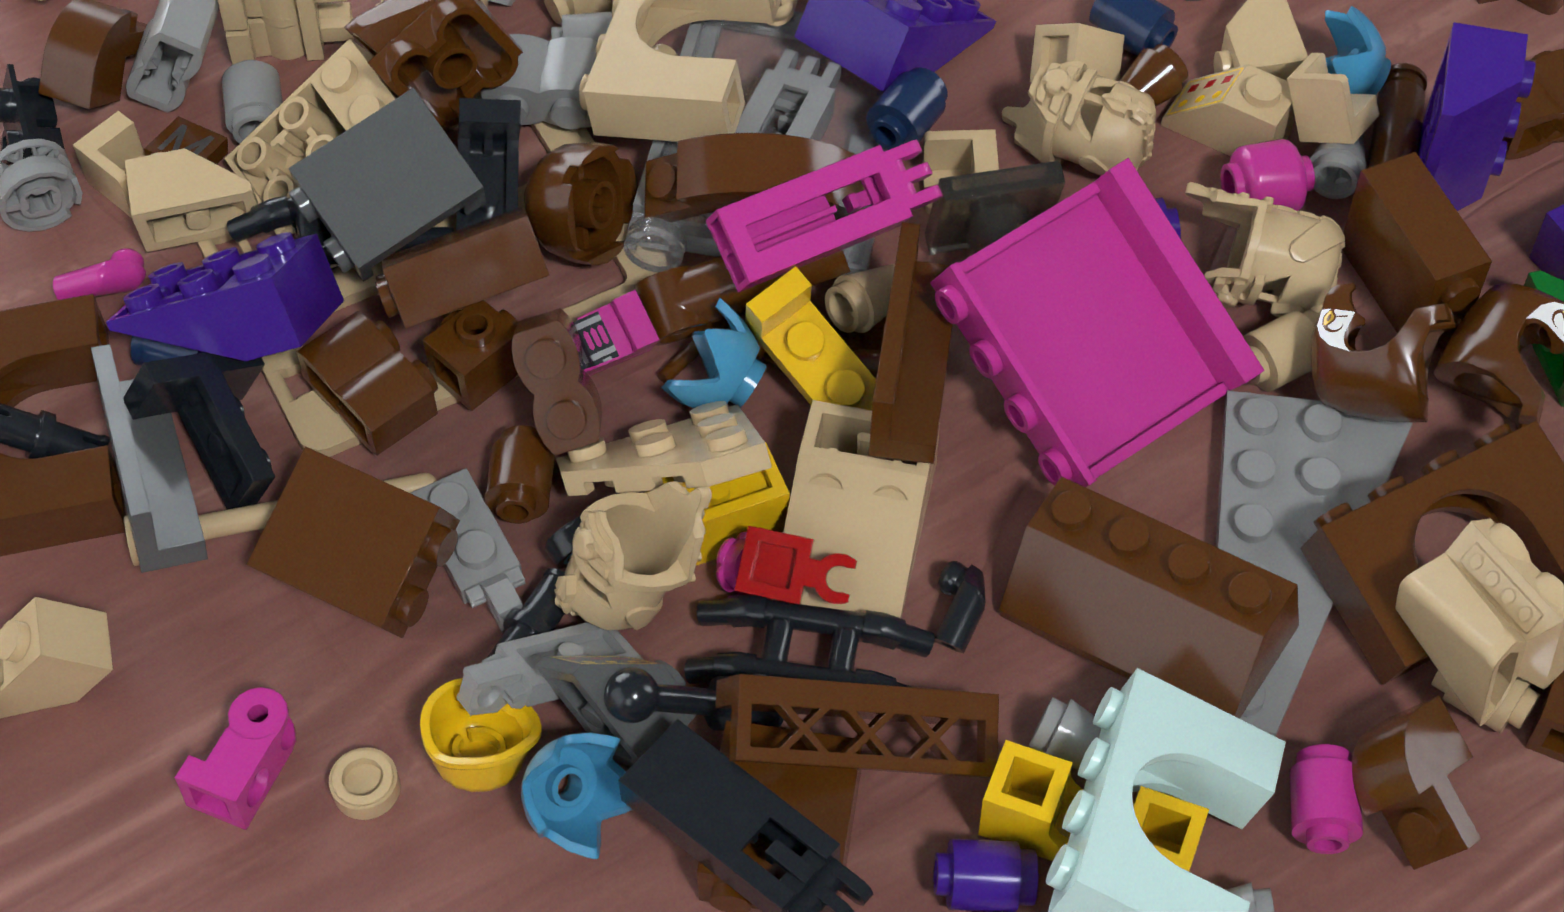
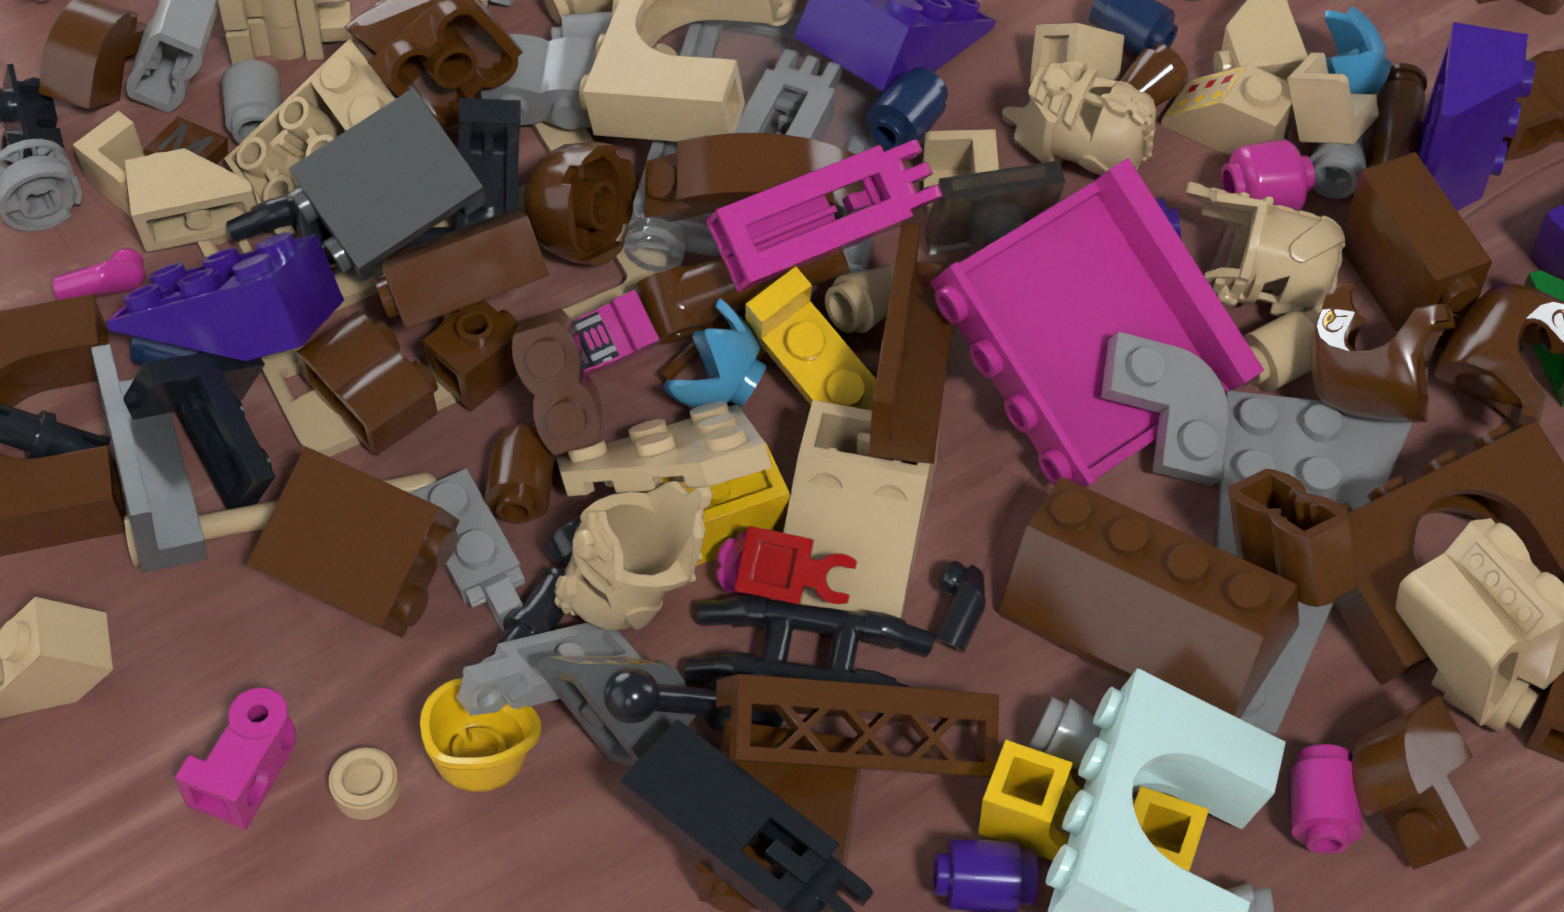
(589, 797): dark azure piece -> none
(1185, 396): none -> light grey plate
(1294, 535): none -> reddish brown brick

